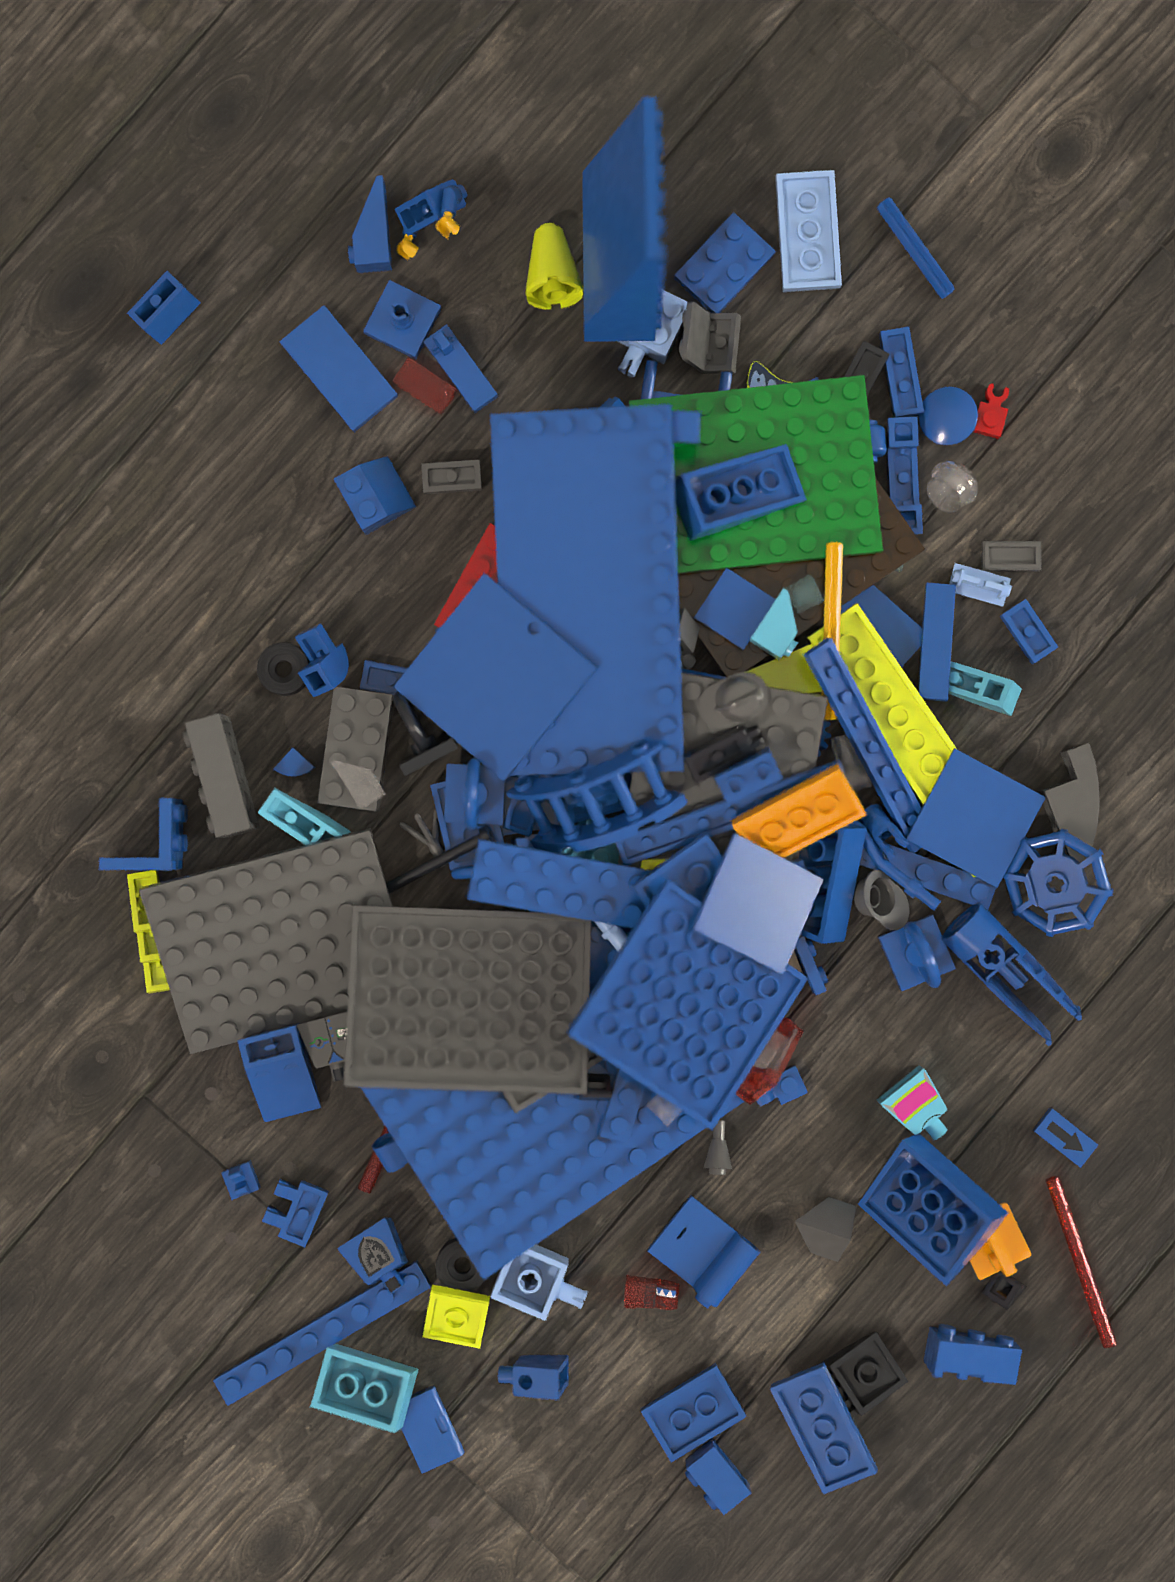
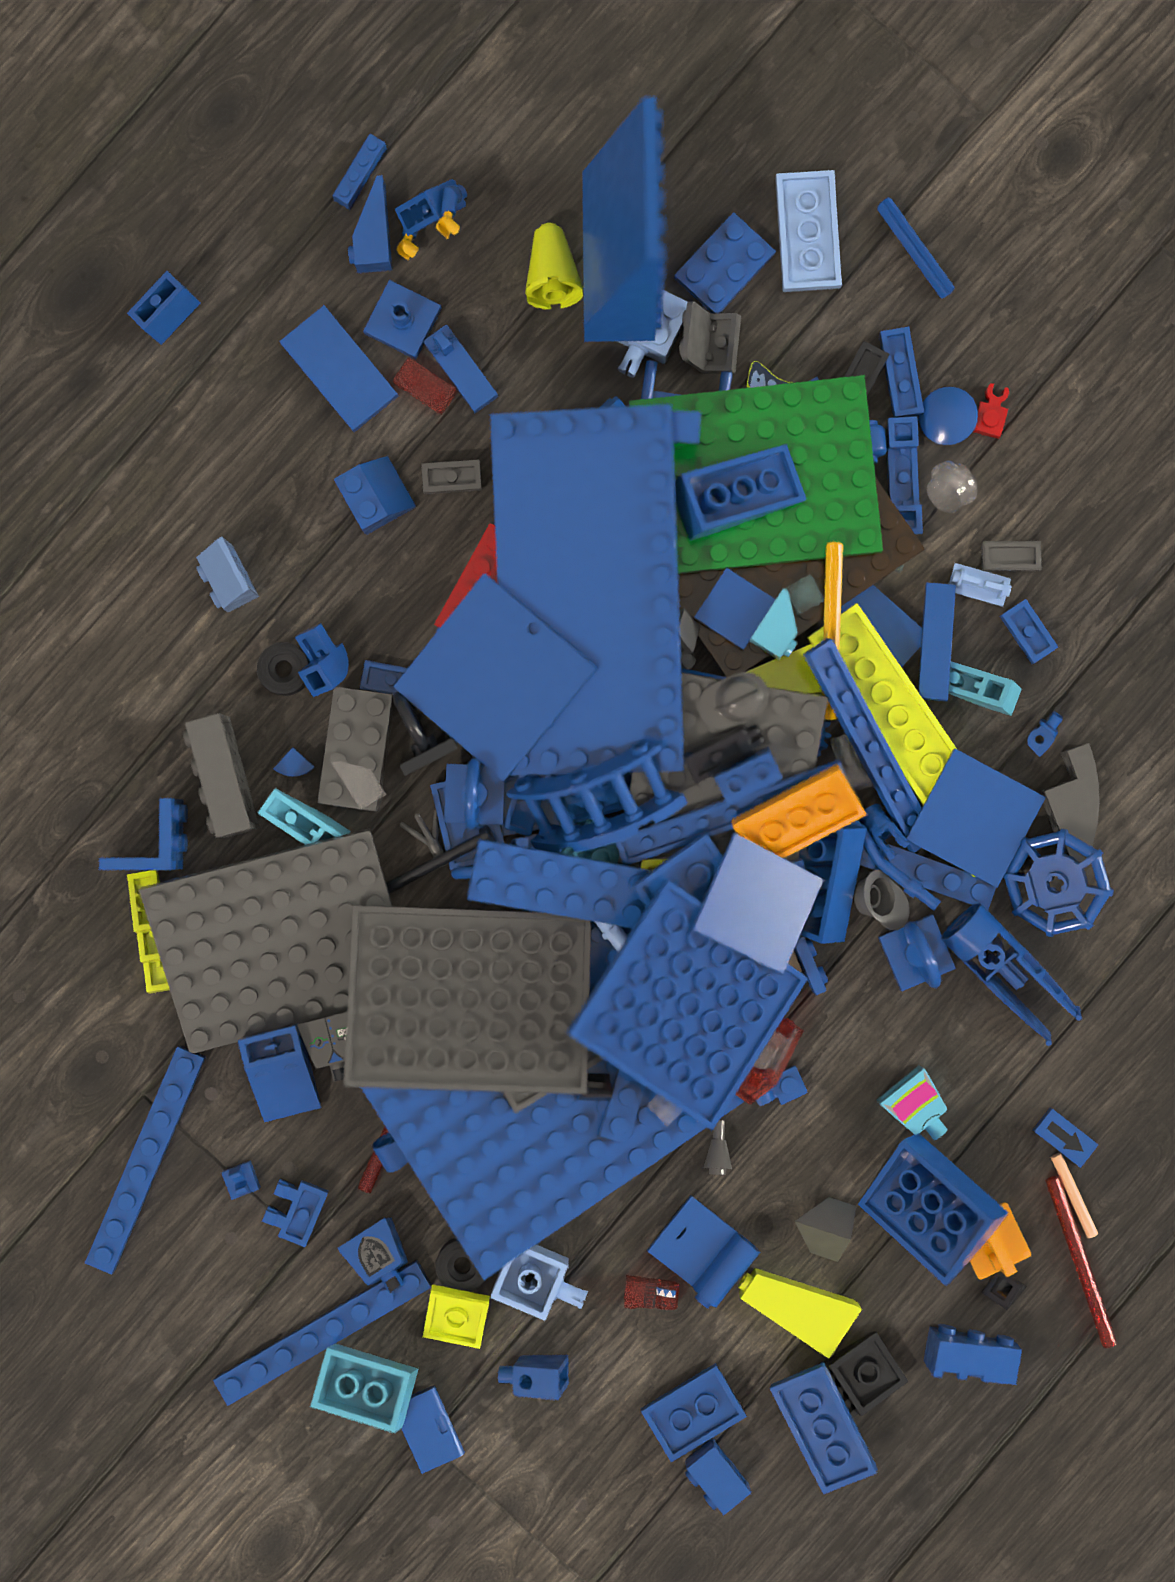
(145, 1160): none -> blue plate
(226, 576): none -> medium blue slope
(359, 171): none -> blue piece
(803, 1310): none -> neon yellow slope
(1046, 729): none -> blue piece
(1074, 1195): none -> light nougat bar

